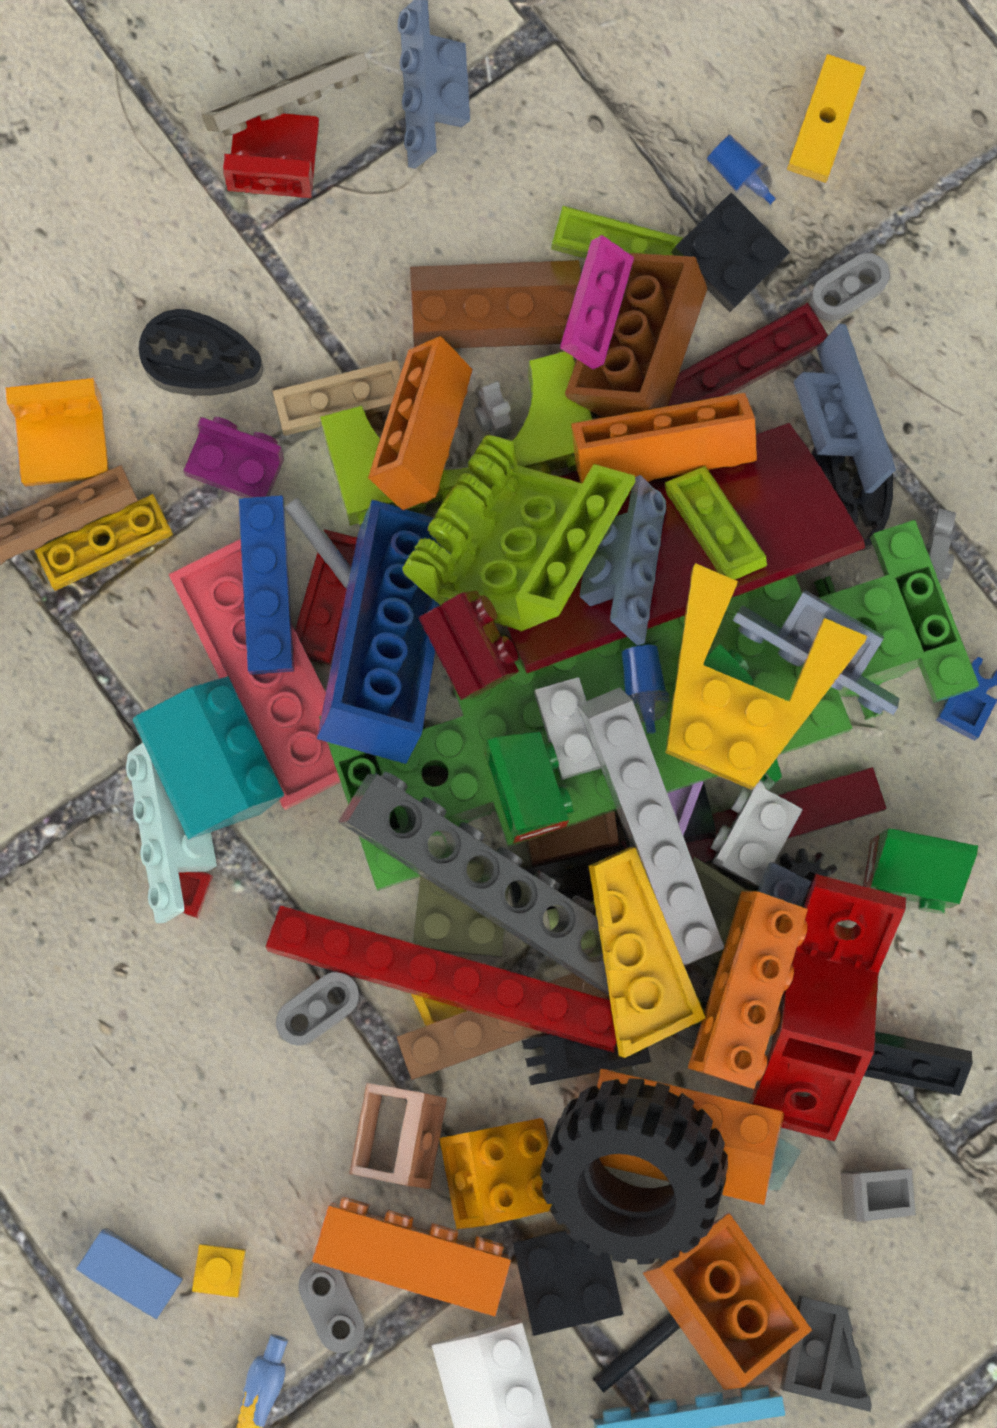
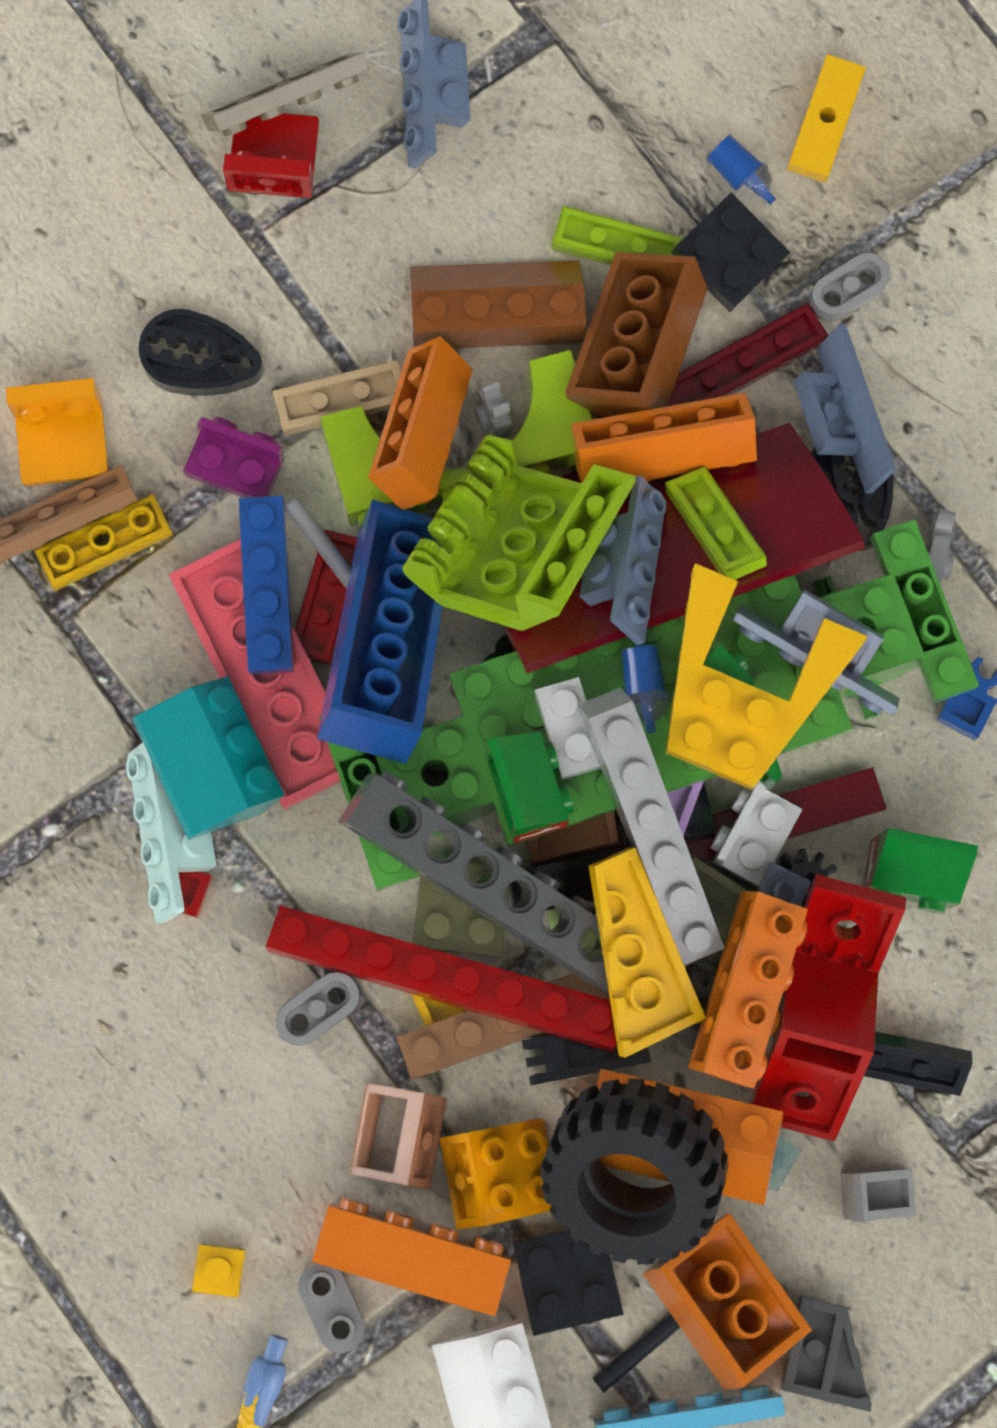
(129, 1273): medium blue slope -> none
(470, 644): dark red brick -> none
(597, 302): dark pink plate -> none

